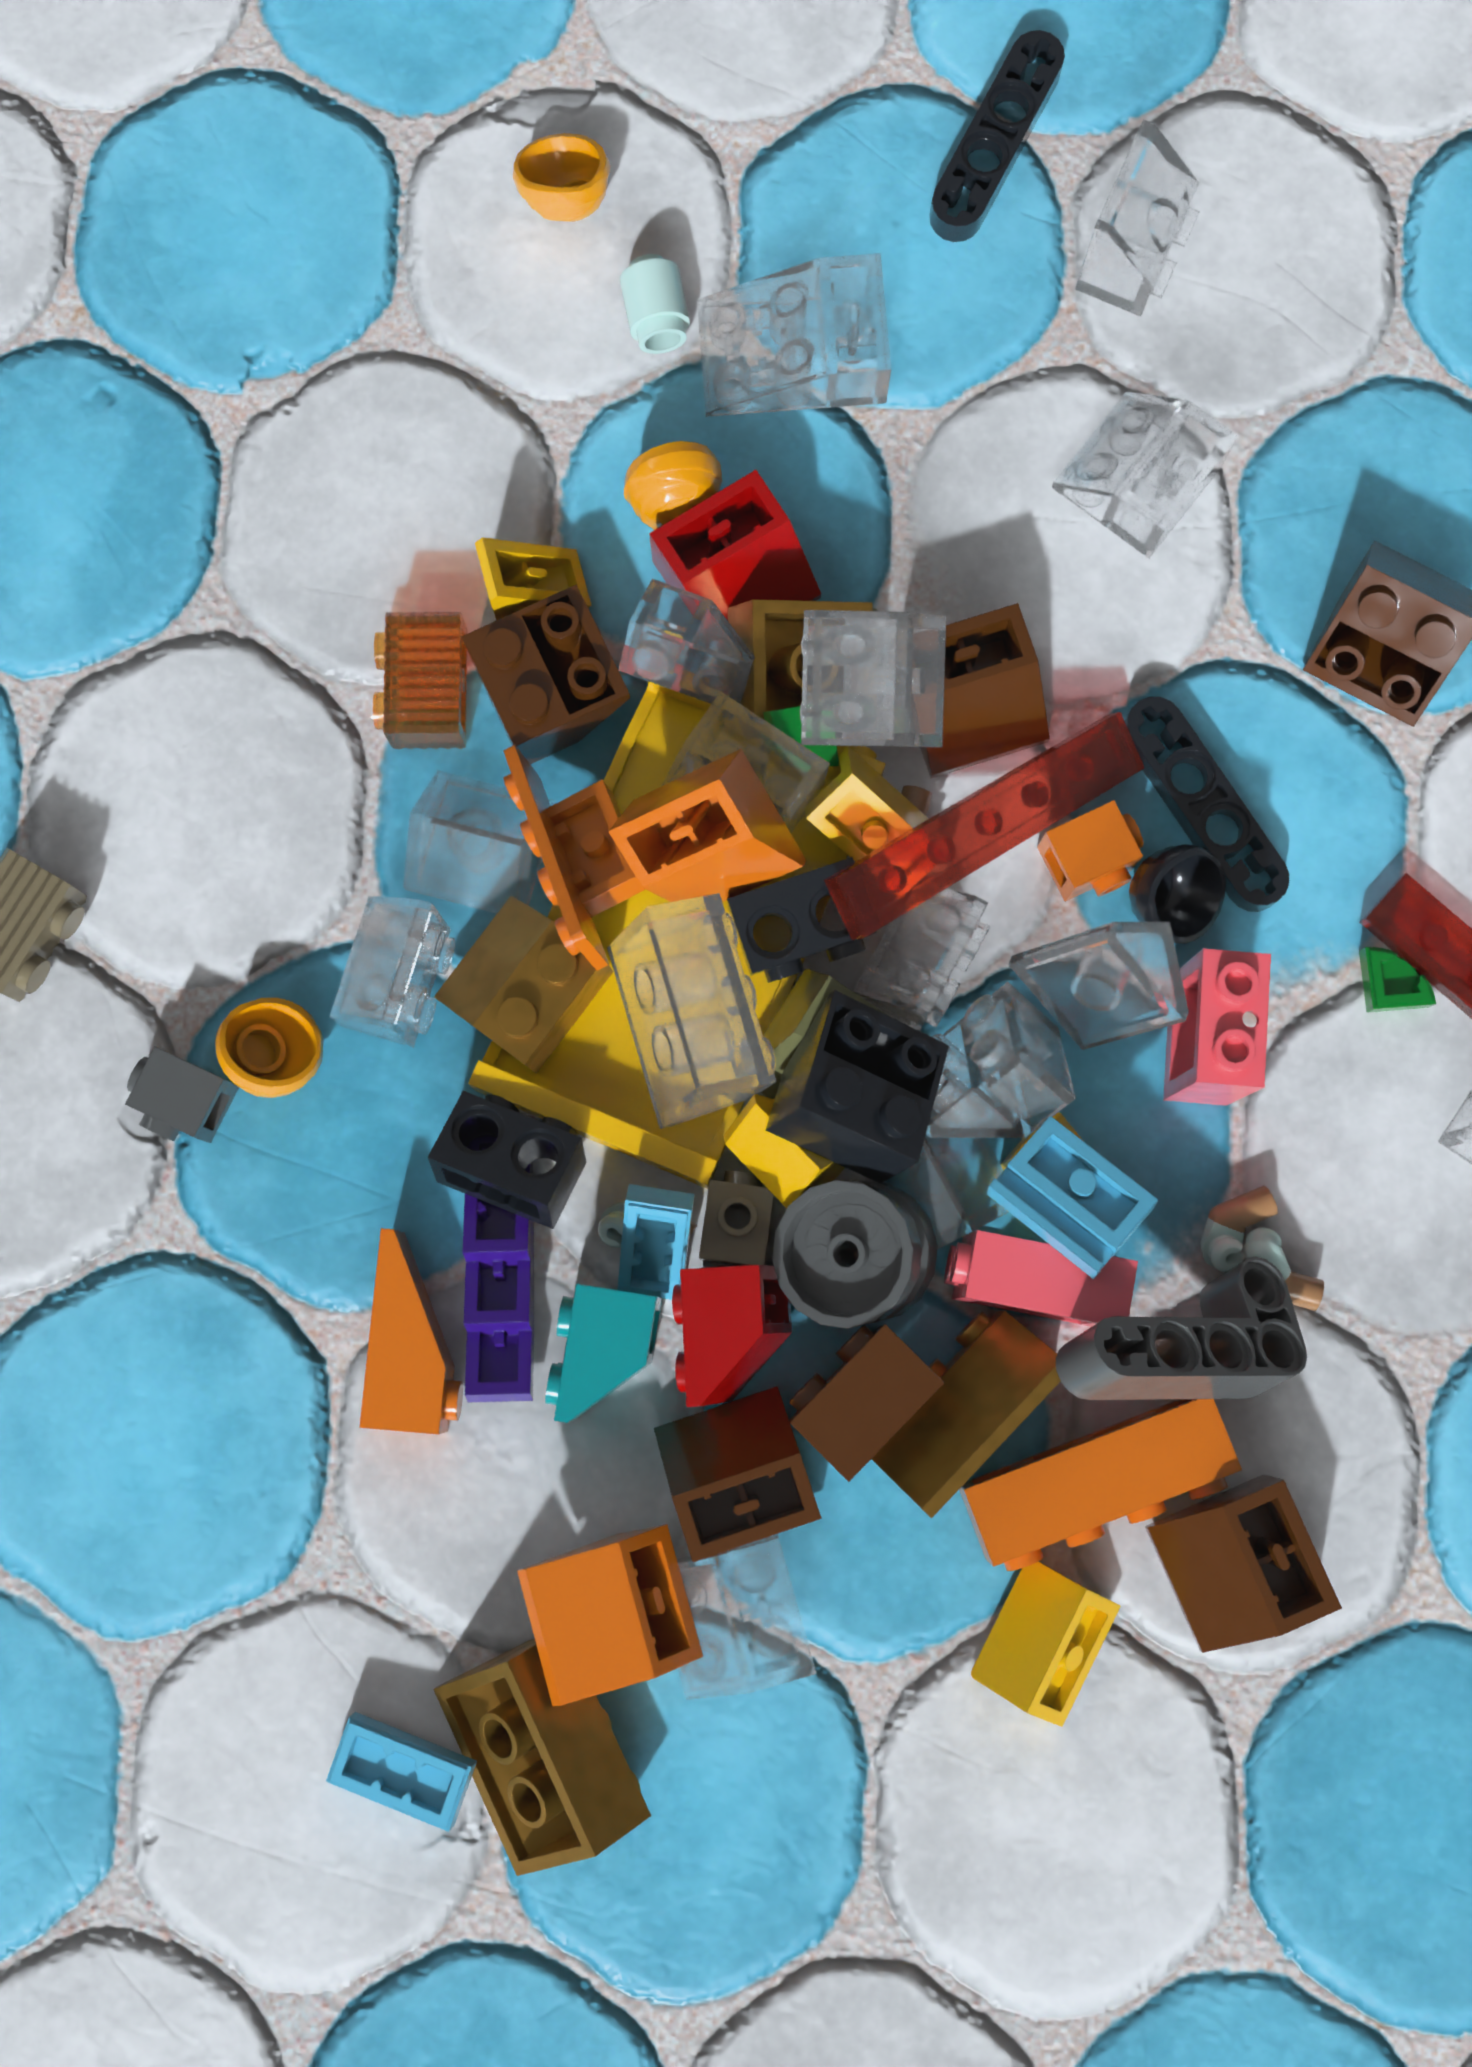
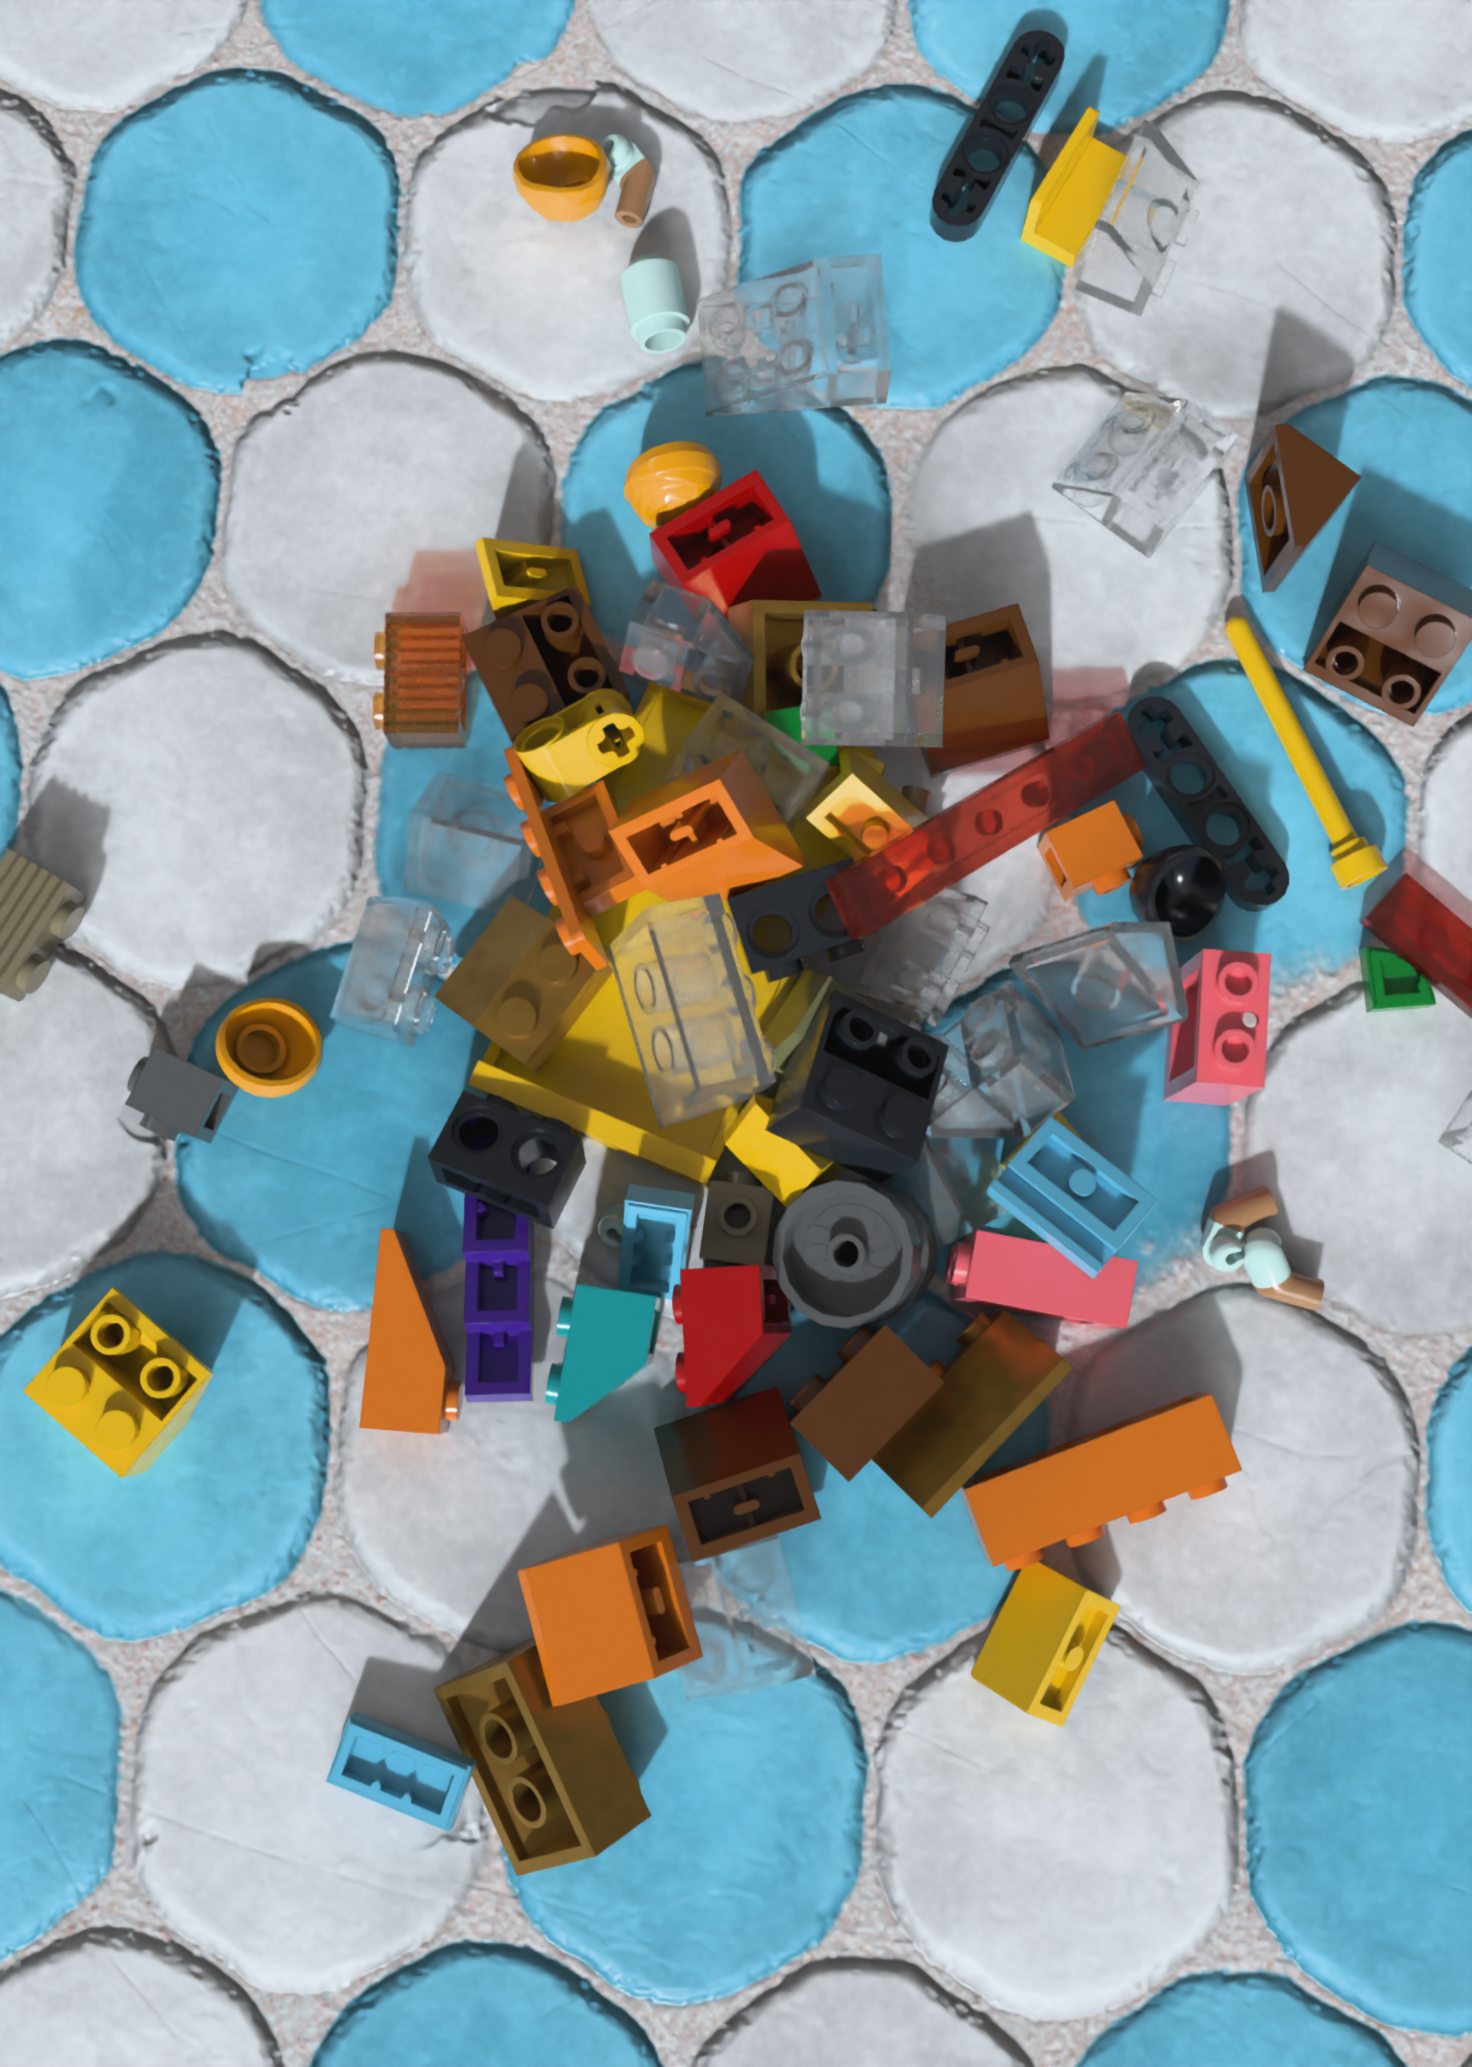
(121, 1385): none -> yellow slope
(574, 749): none -> yellow piece
(633, 176): none -> medium nougat arm
(1072, 194): none -> yellow panel
(1233, 1352): dark grey beam -> none
(1243, 1565): reddish brown slope -> none
(1291, 499): none -> reddish brown slope
(1352, 856): none -> yellow piece

